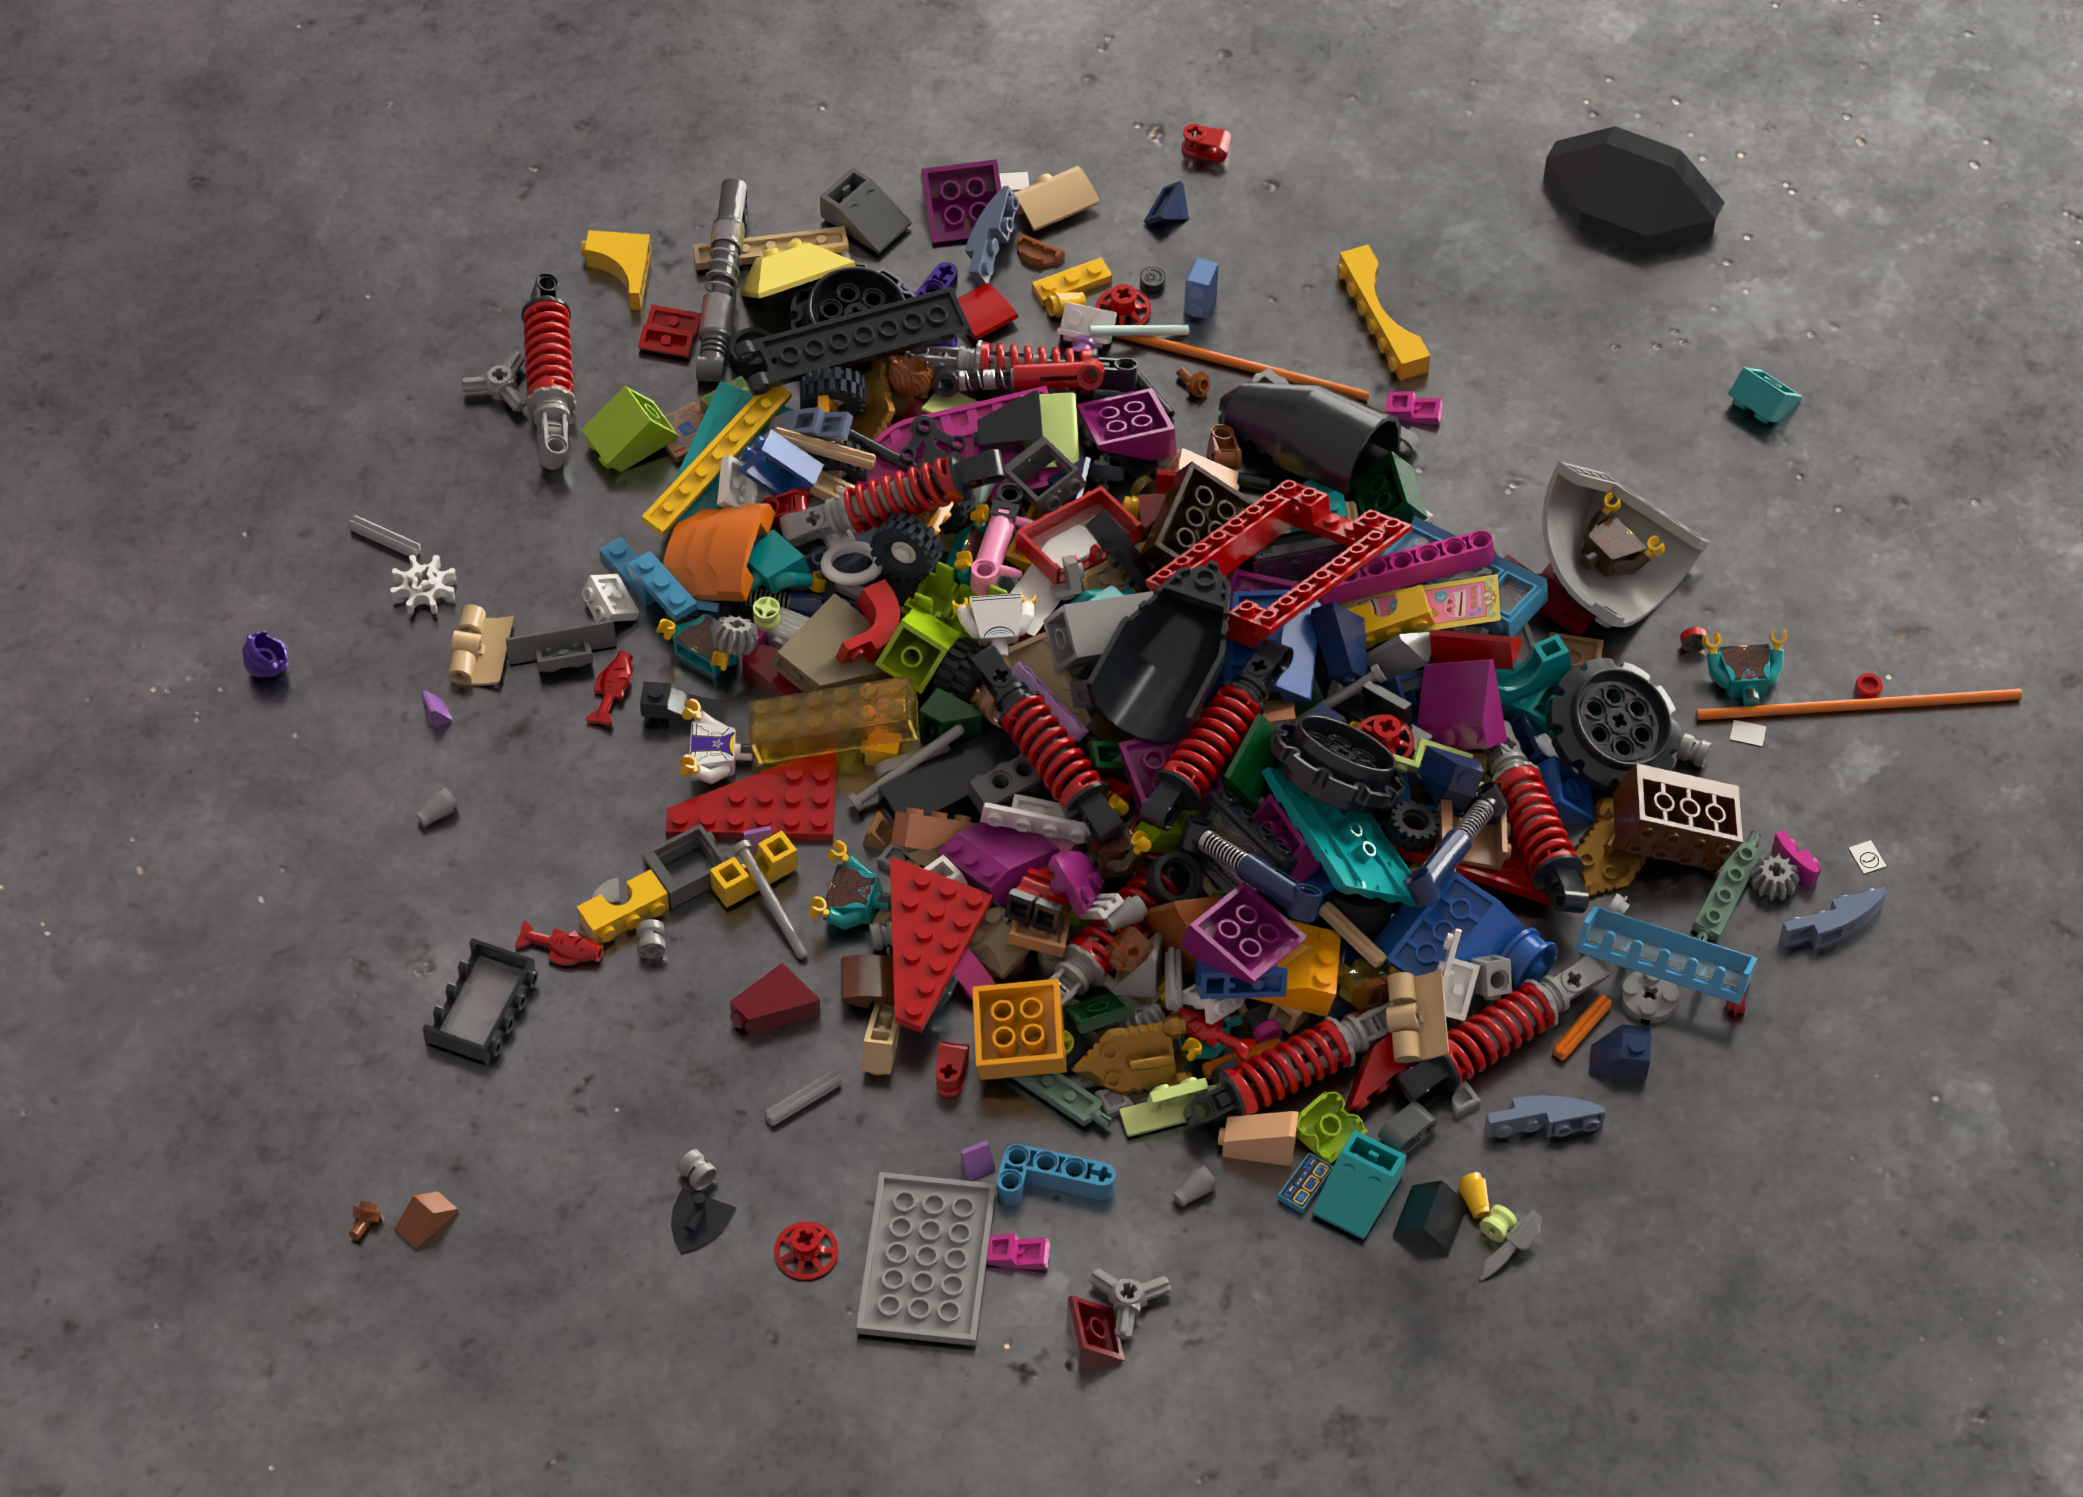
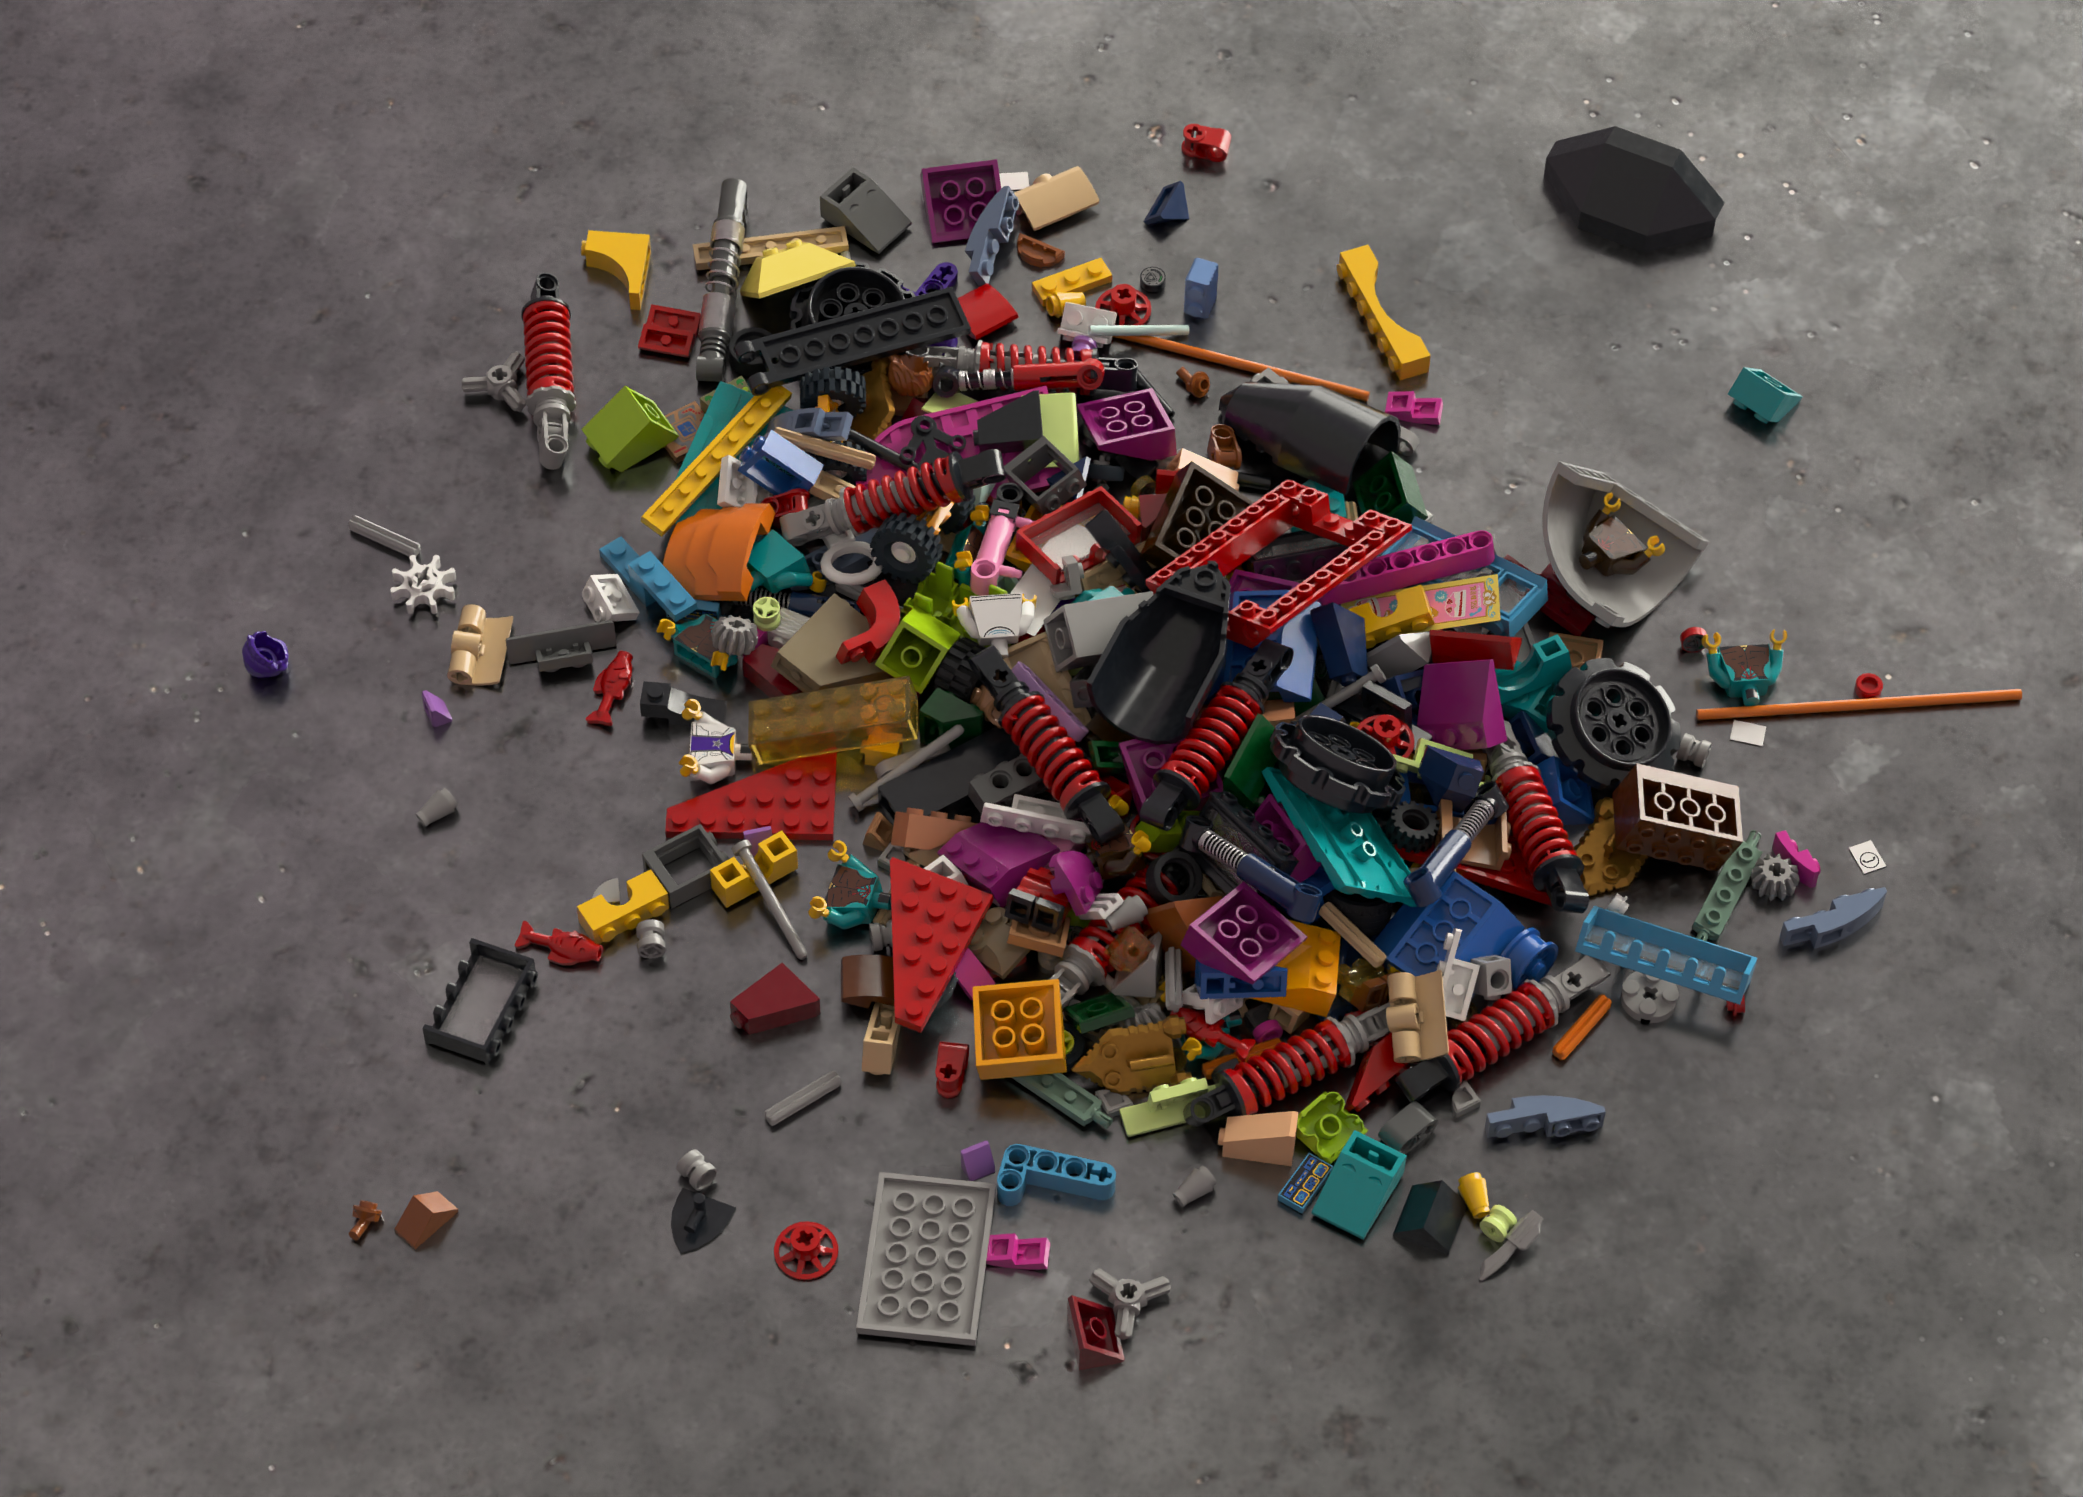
(1622, 1052): dark blue slope -> none

